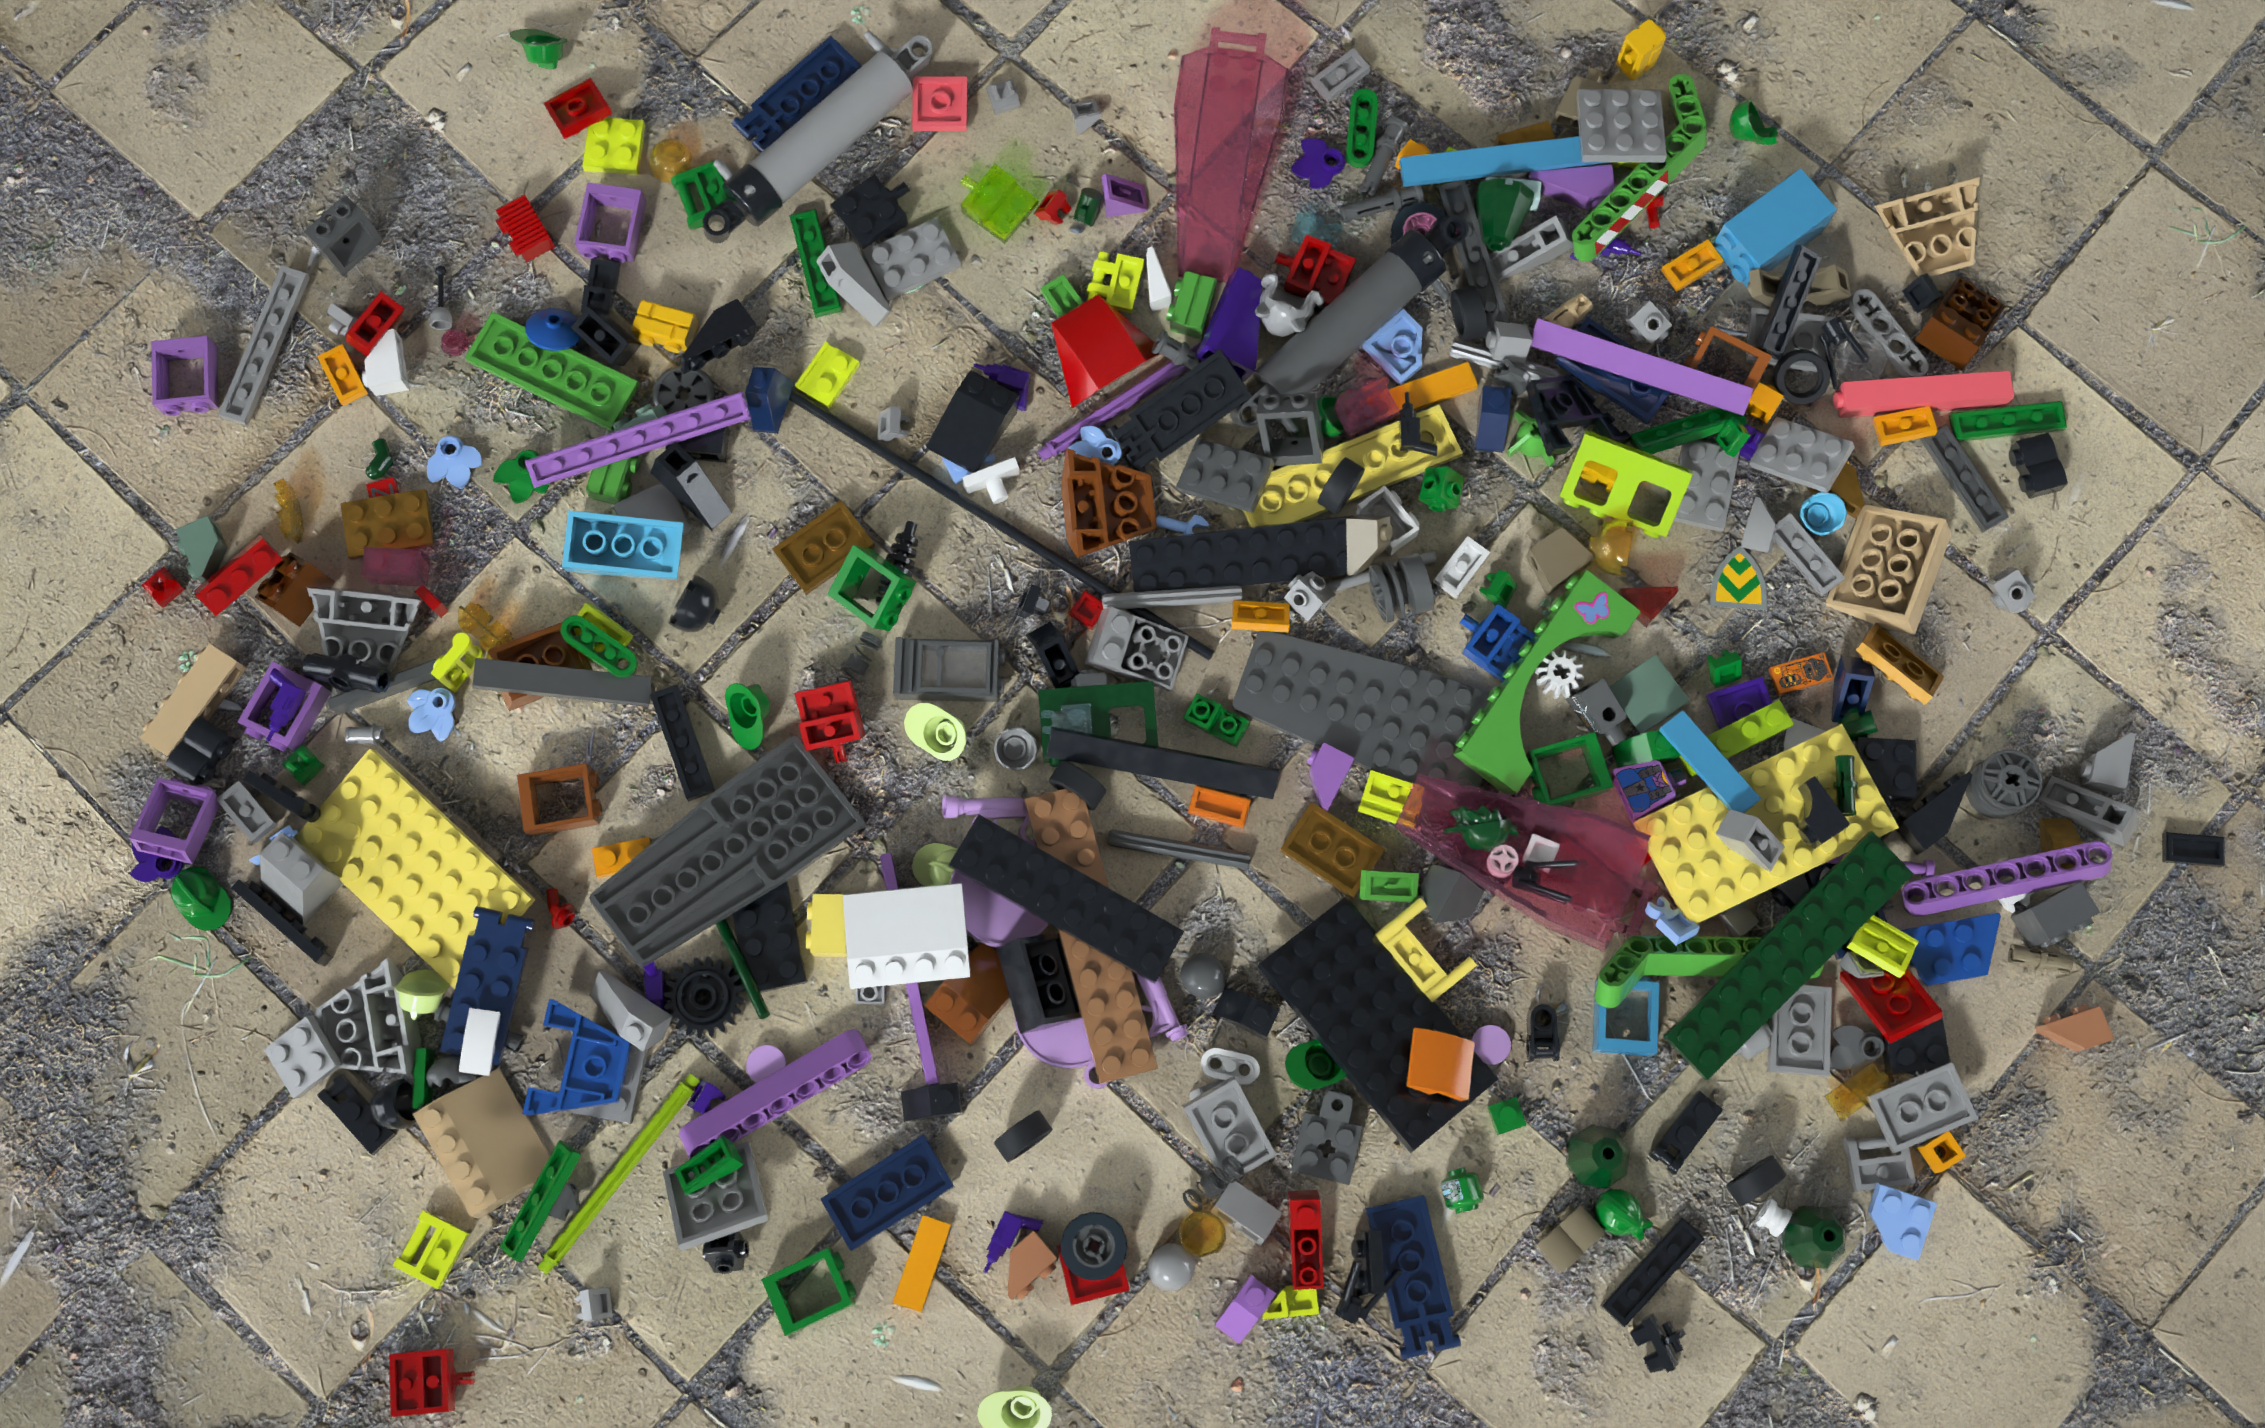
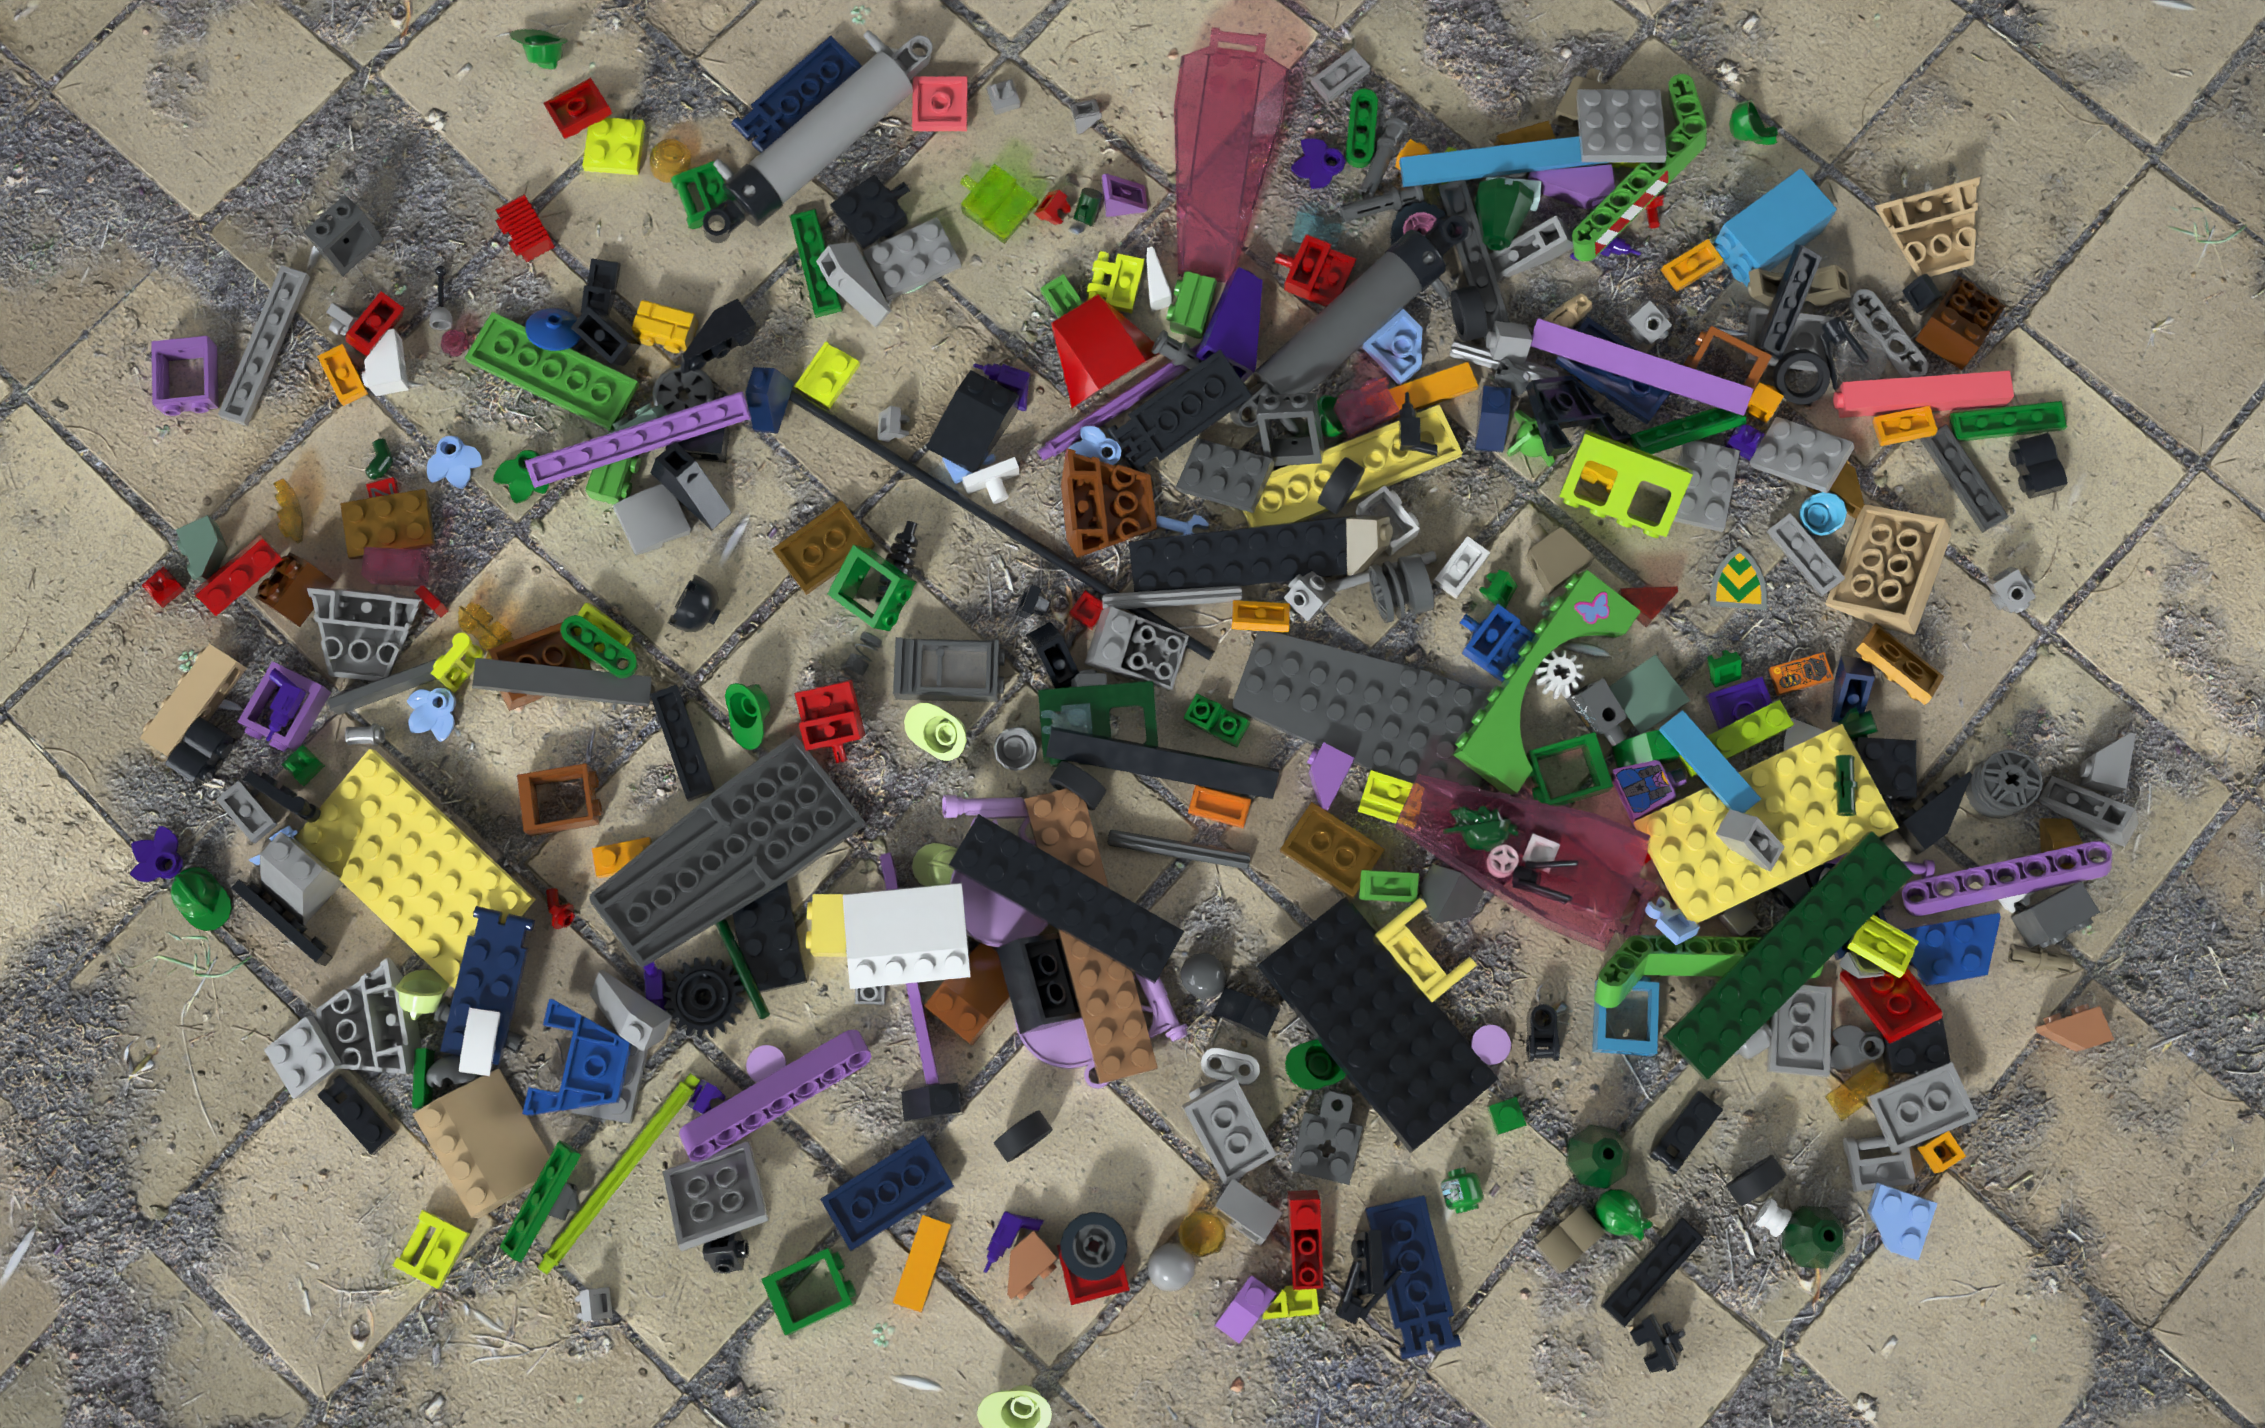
(169, 847): medium lavender window -> none
(346, 673): black piece -> none
(392, 1105): black hat -> none
(424, 1382): red plate -> none
(613, 197): medium lavender window -> none
(622, 546): medium azure slope -> none
(723, 1166): green slope -> none
(1213, 1183): dark grey piece -> none
(1282, 311): light grey hair -> none
(1440, 1064): orange slope -> none
(1441, 488): green brick -> none
(1612, 546): clear yellow cylinder -> none
(1641, 49): yellow brick -> none
(1732, 437): green tile -> none
(1760, 528): light grey slope -> none
(1821, 815): black arch -> none
(2193, 849): black tile -> none

